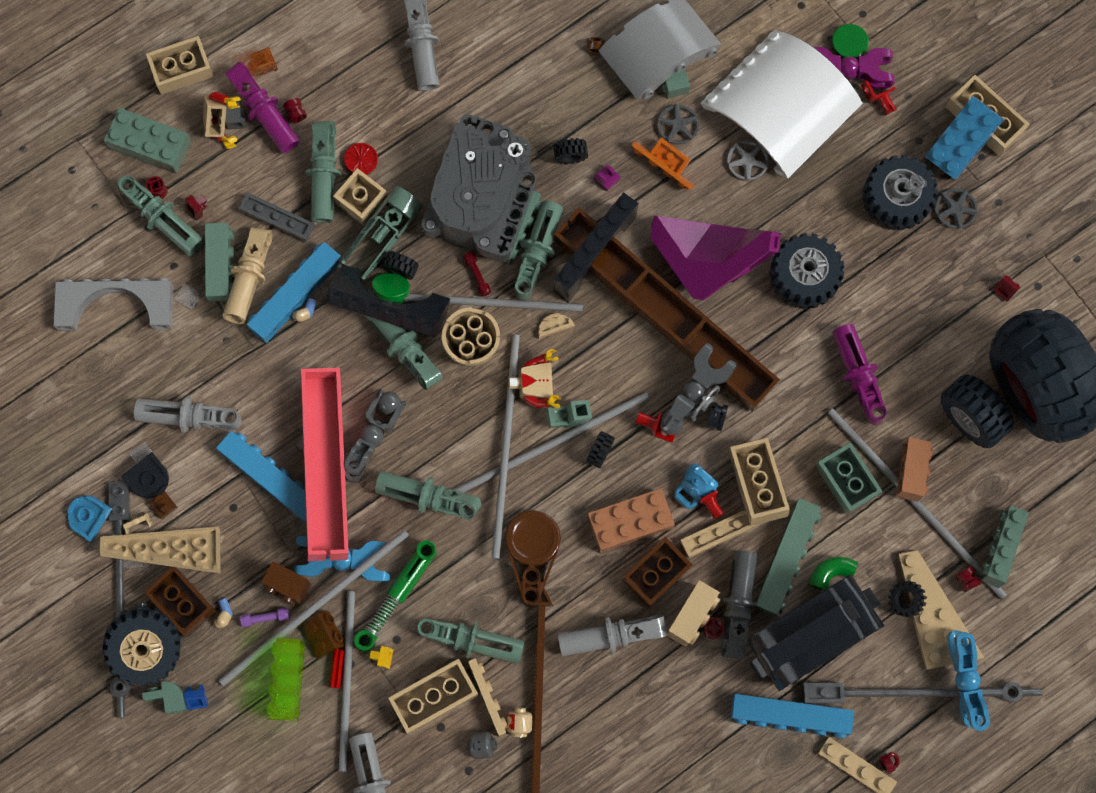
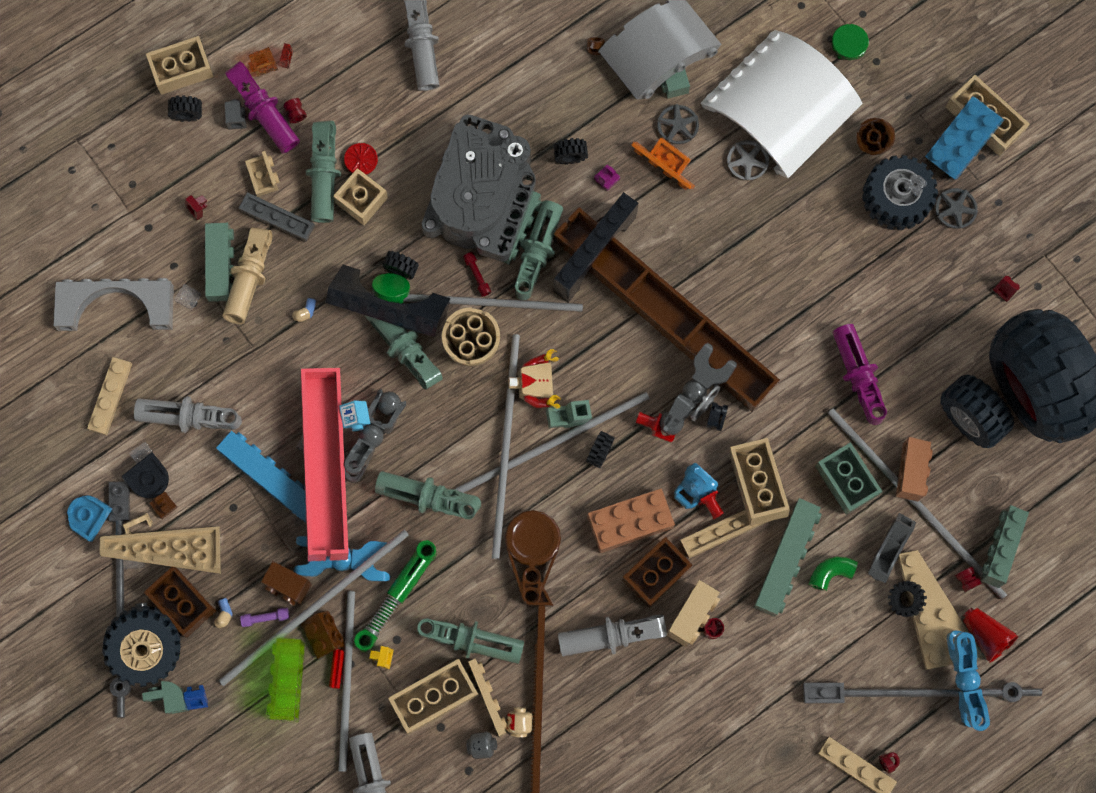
(109, 396): none -> tan plate
(147, 140): sand green brick -> none
(157, 211): sand green piece -> none
(158, 190): dark red wheel -> none
(184, 108): none -> black tyre
(214, 117): torso -> none
(261, 174): none -> tan bracket
(286, 56): none -> clear red tile
(294, 292): dark azure brick -> none
(355, 415): none -> medium azure brick
(403, 206): sand green piece -> none
(554, 324): tan tile -> none
(710, 254): magenta panel -> none
(738, 604): dark grey piece -> none
(792, 715): dark azure brick -> none
(806, 271): black wheel -> none
(815, 632): black piece -> none
(865, 67): magenta piece -> none
(875, 136): none -> reddish brown cylinder
(883, 98): red bracket -> none
(891, 547): none -> dark grey arch
(989, 633): none -> red cone

